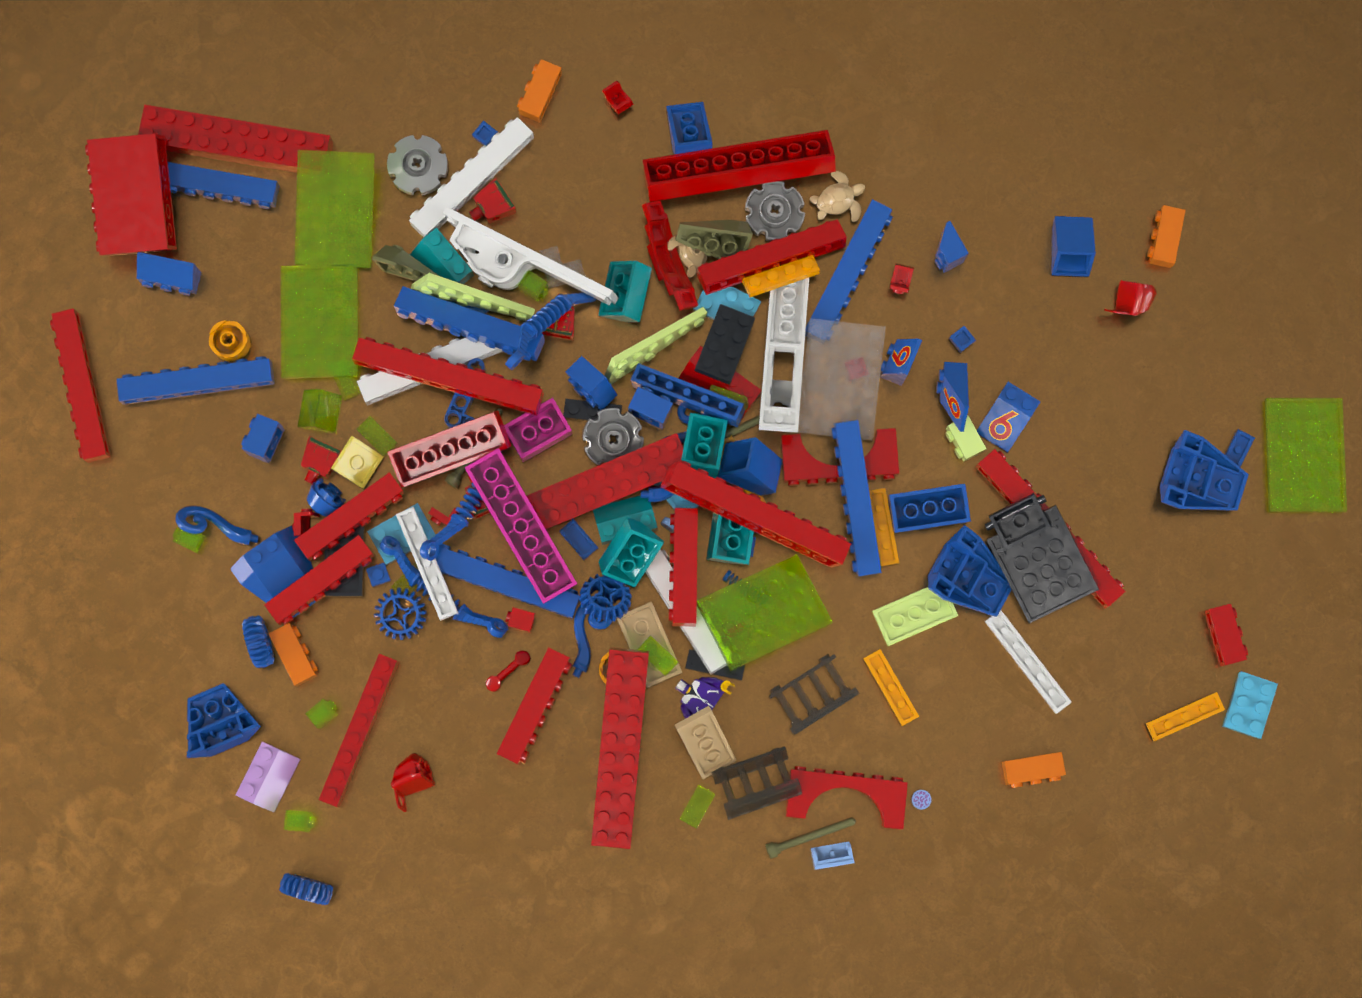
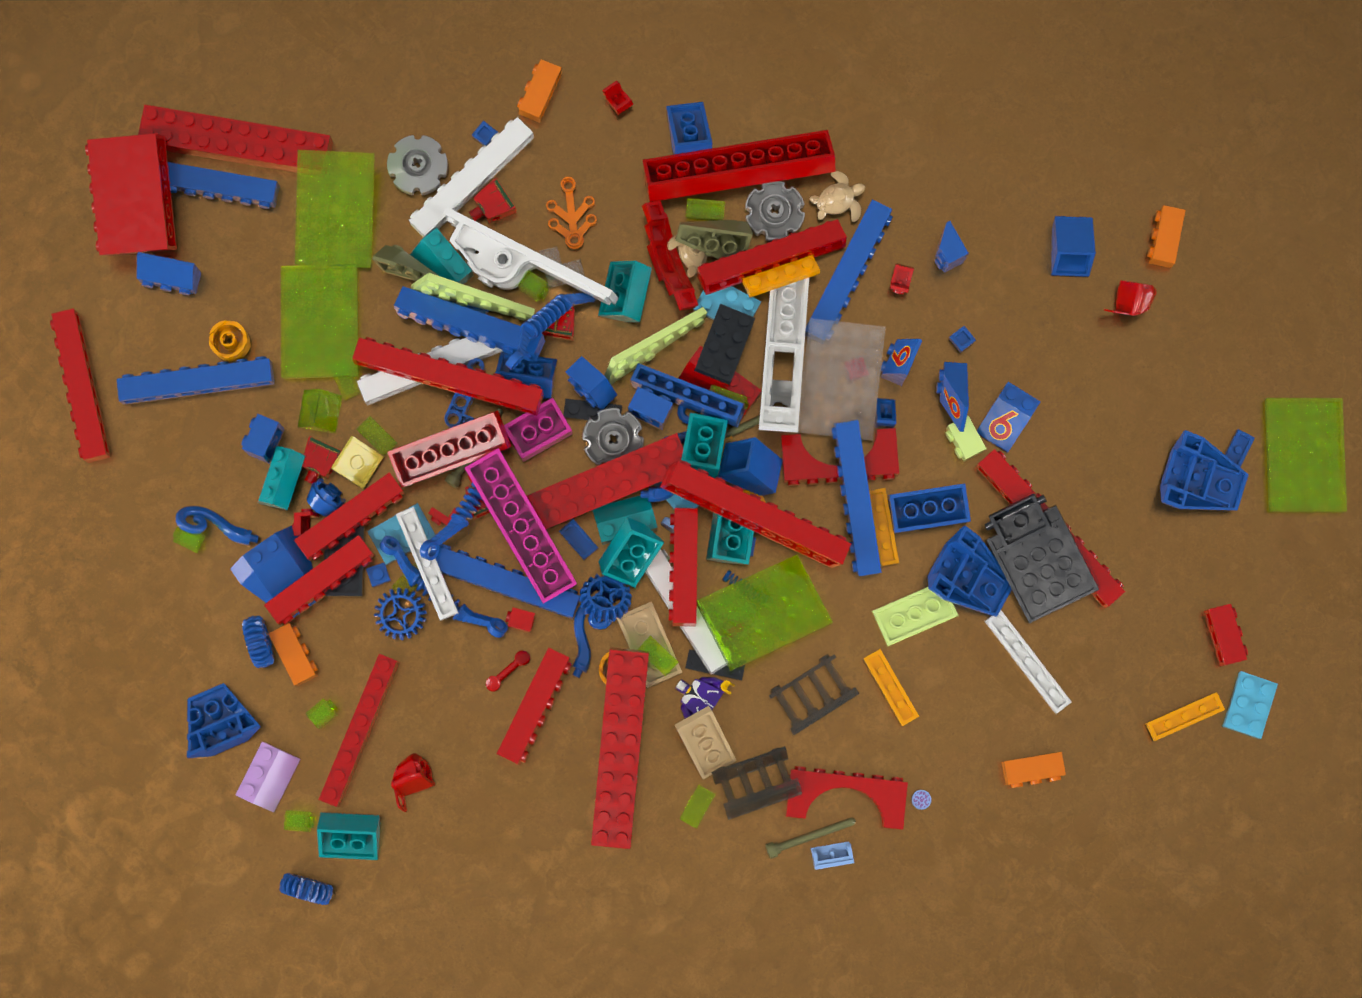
(281, 478): none -> teal slope
(348, 836): none -> teal slope
(531, 372): none -> blue slope
(571, 217): none -> orange plant
(705, 209): none -> clear neon green plate
(885, 413): none -> blue slope

